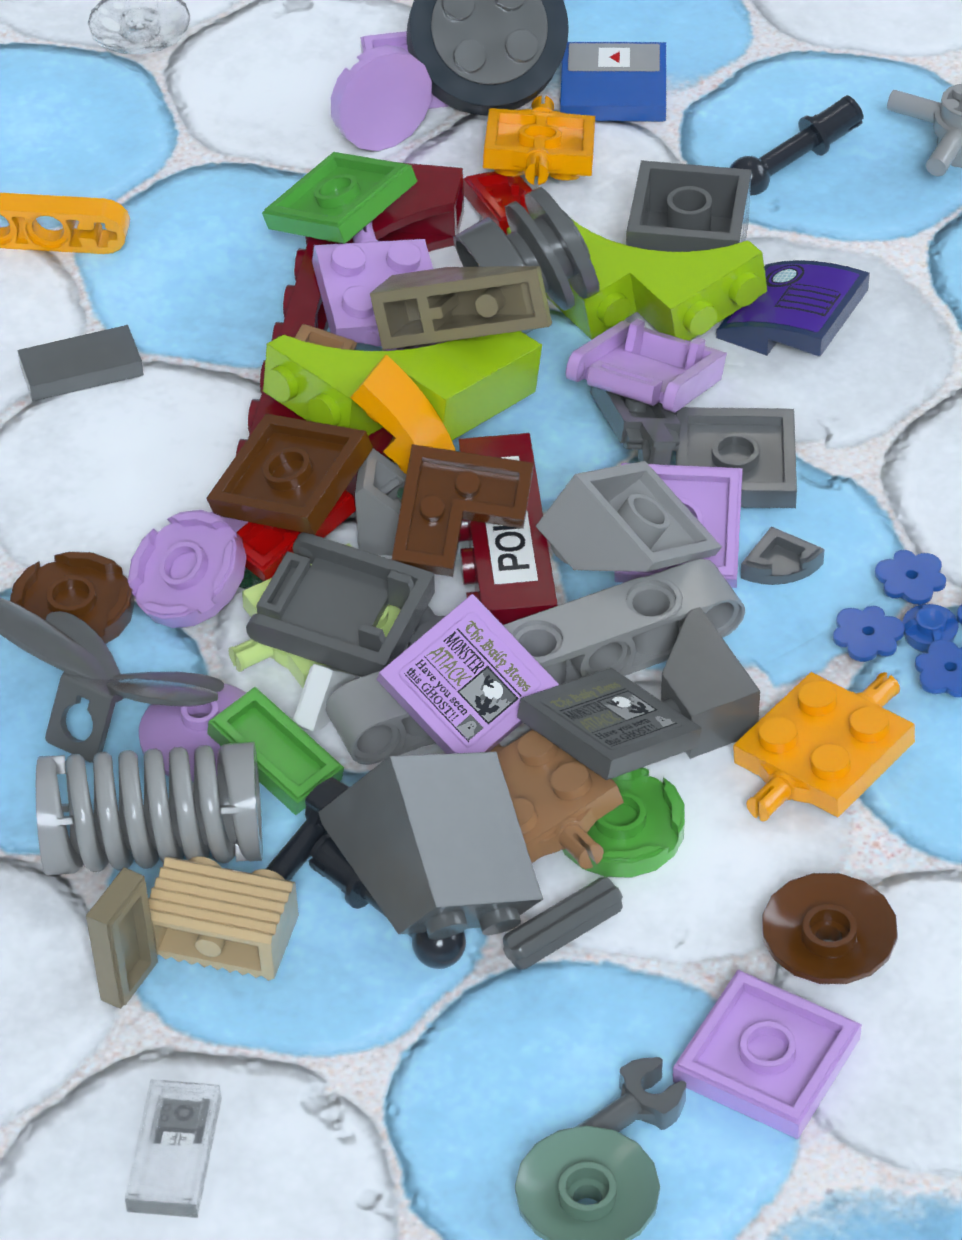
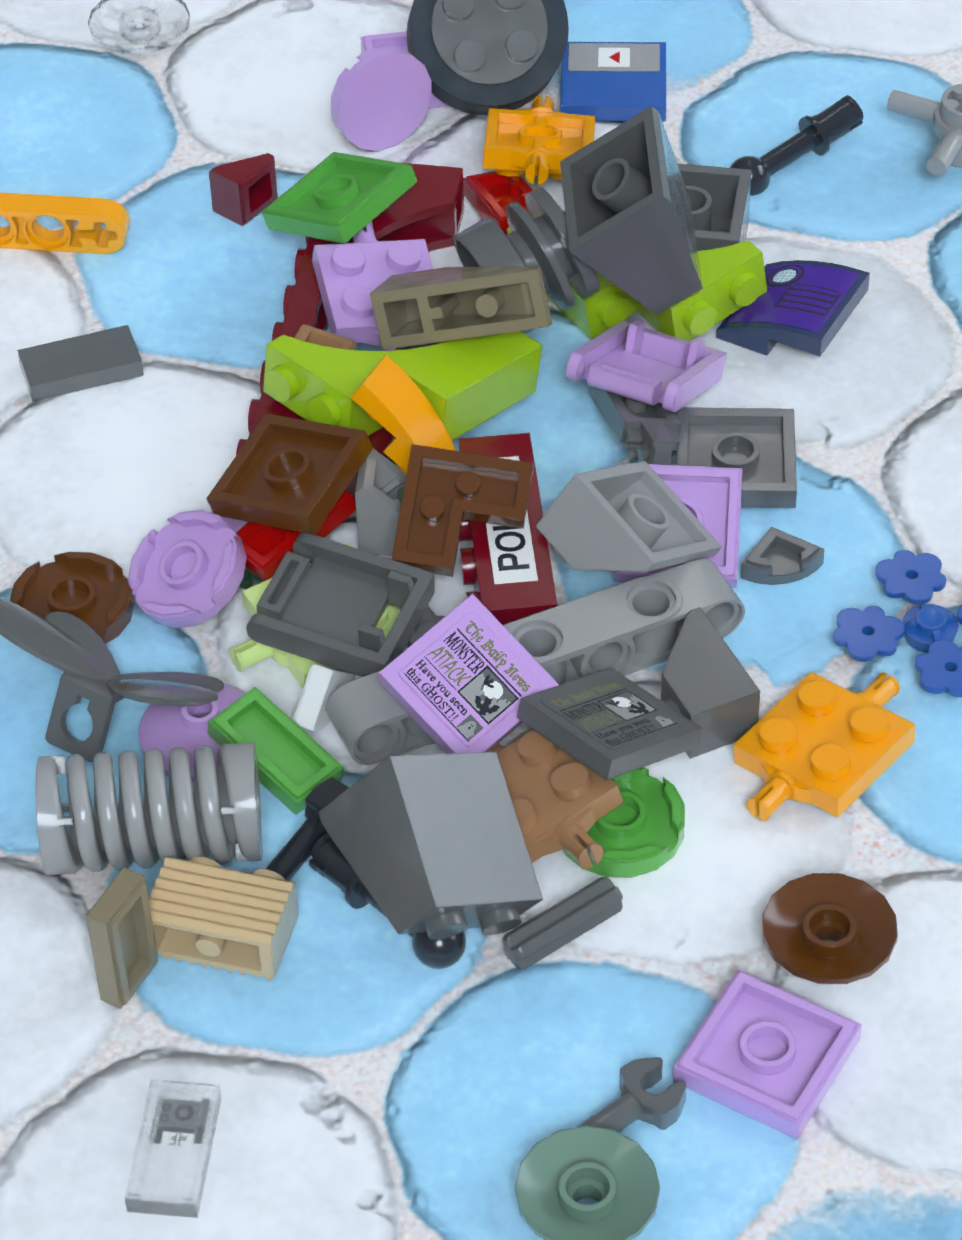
(243, 188): none -> dark red slope
(633, 213): none -> dark grey slope

